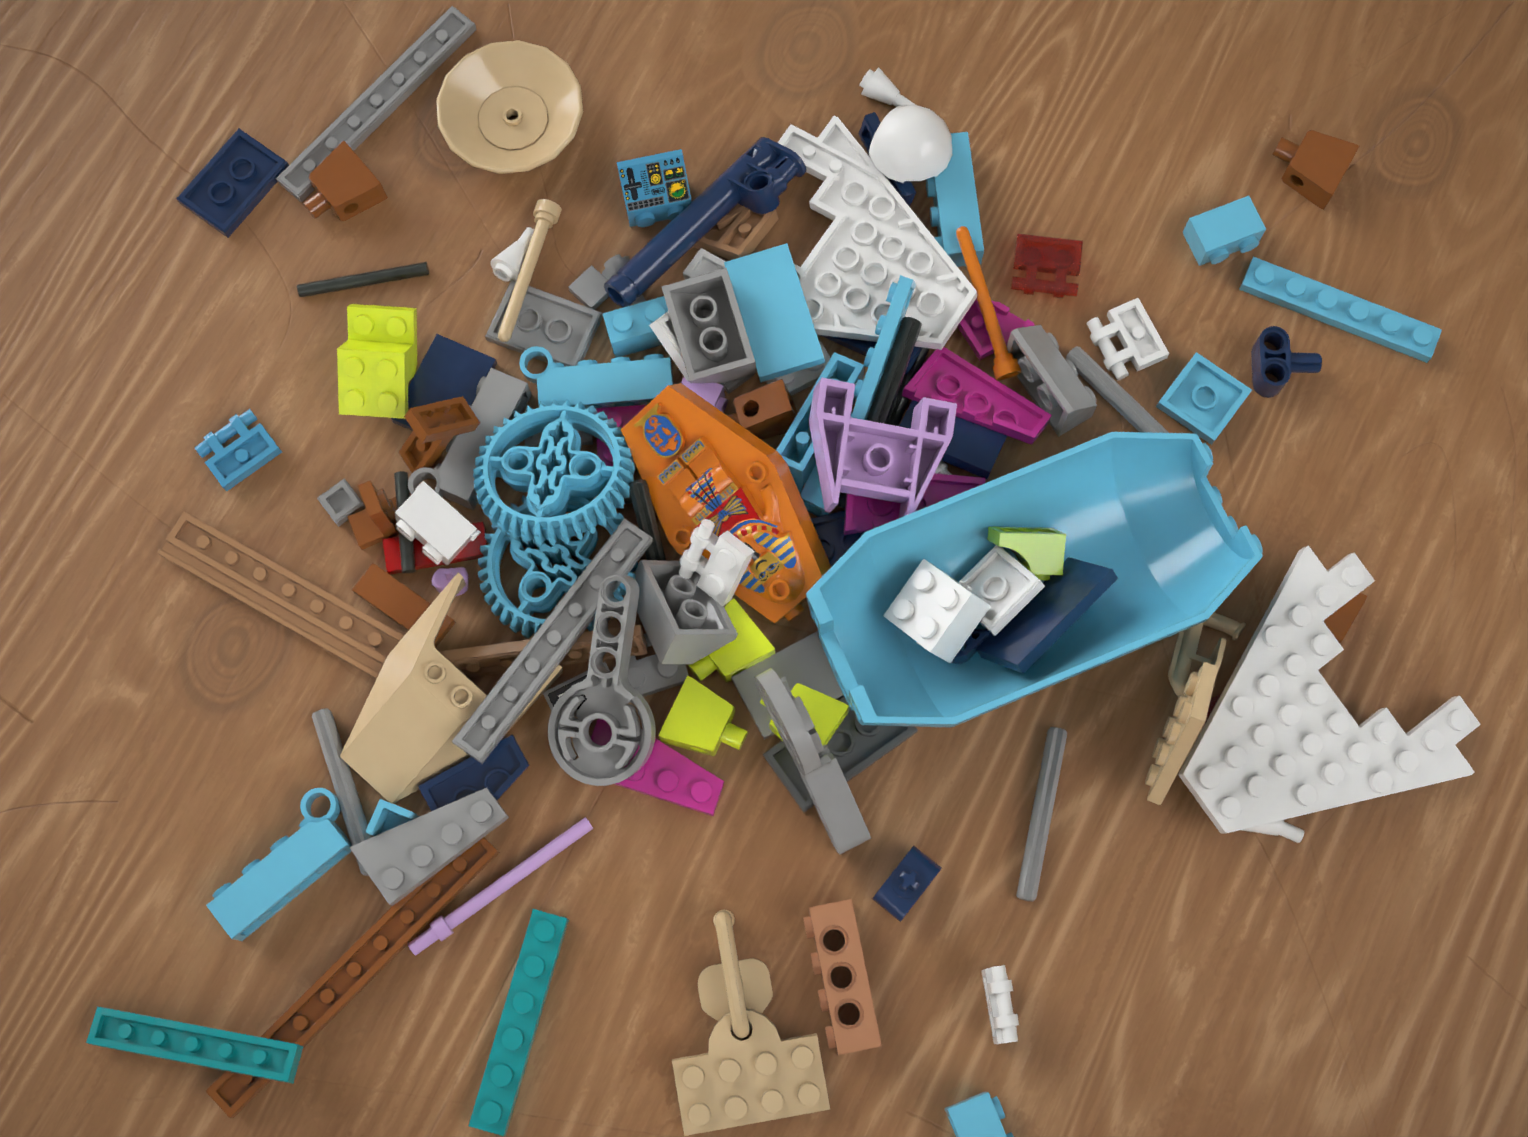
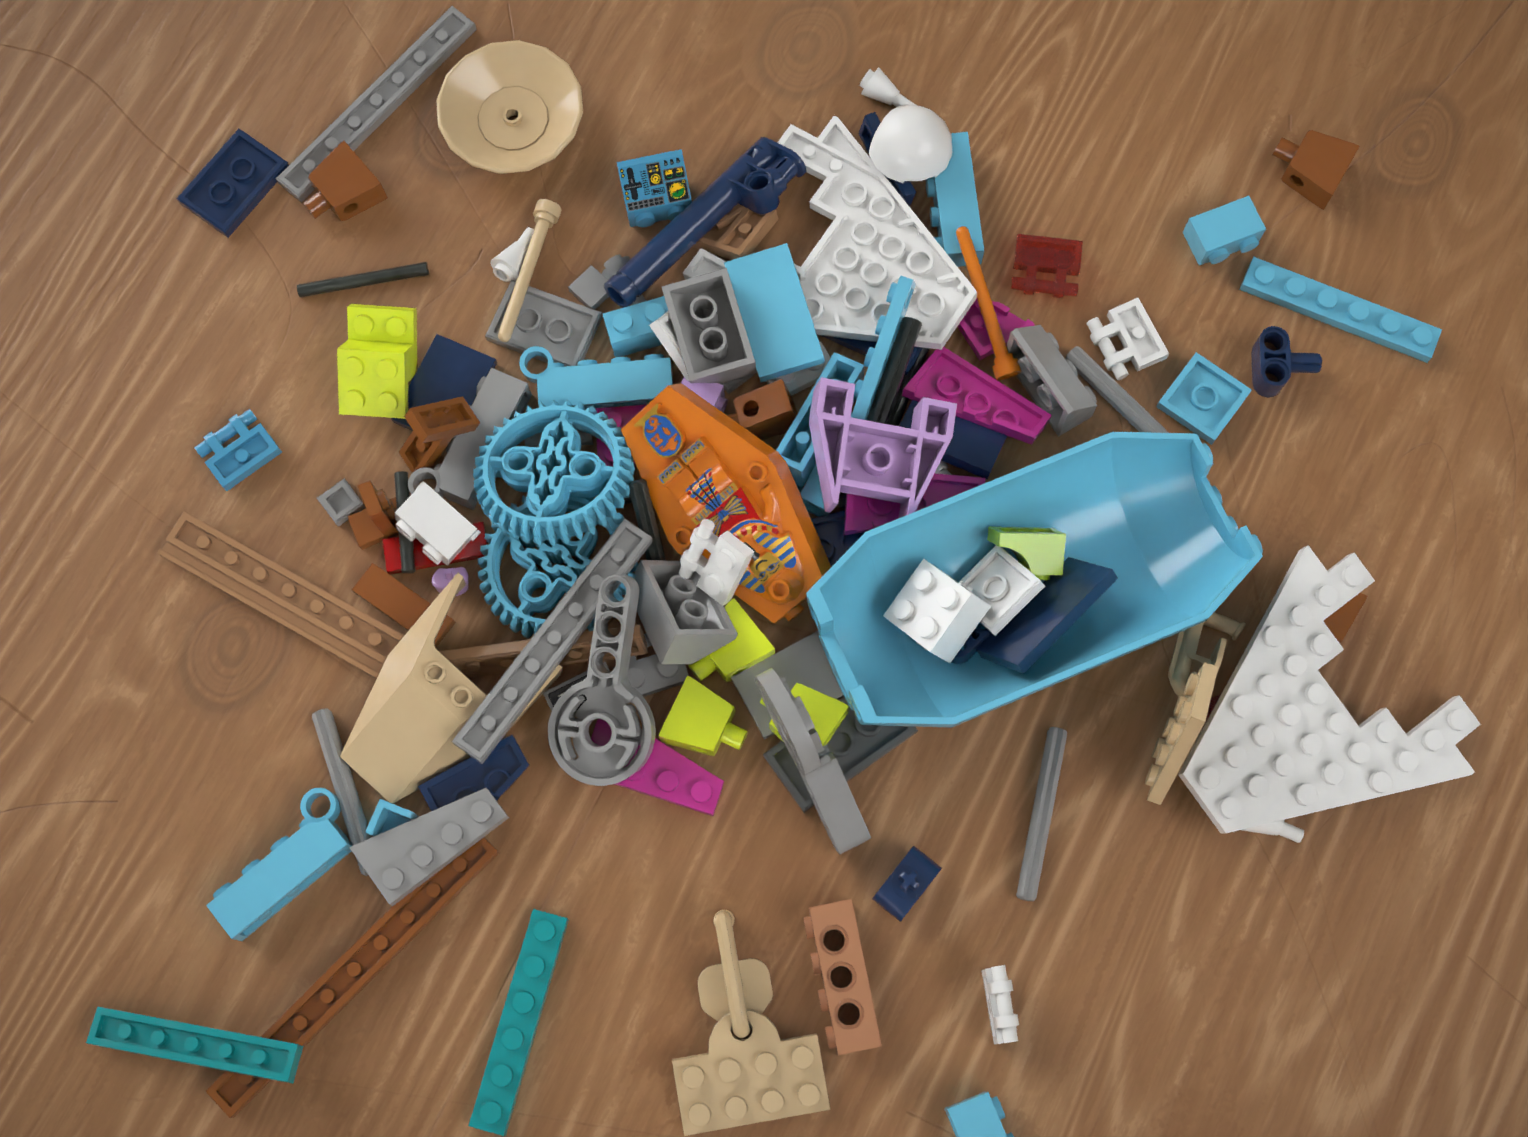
(442, 926): lavender bar -> none

